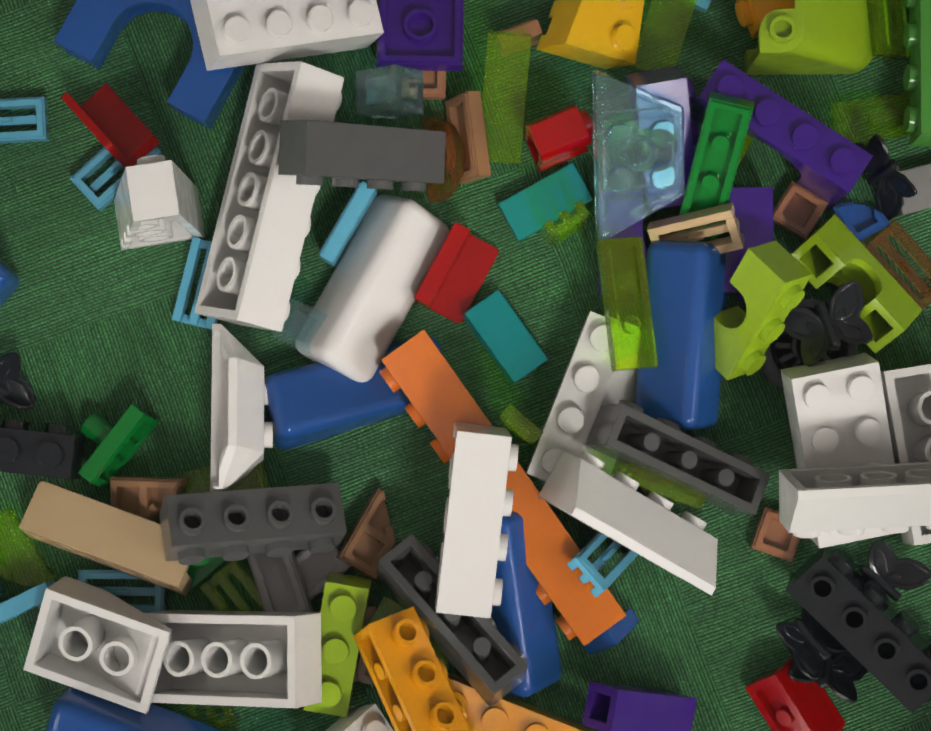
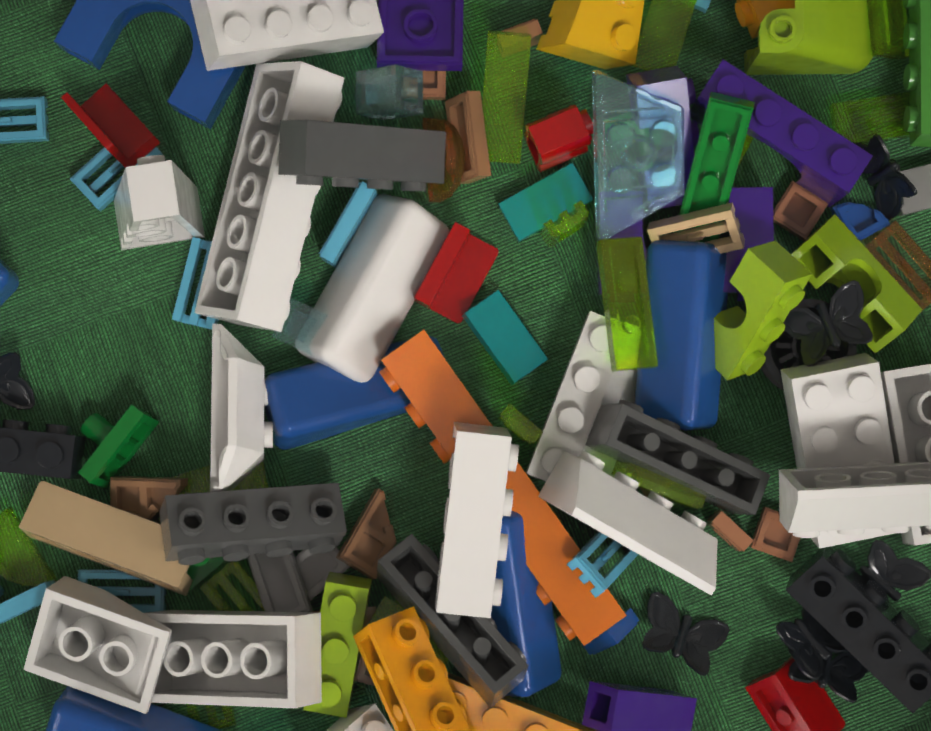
(671, 635): none -> black piece
(729, 531): none -> nougat tile

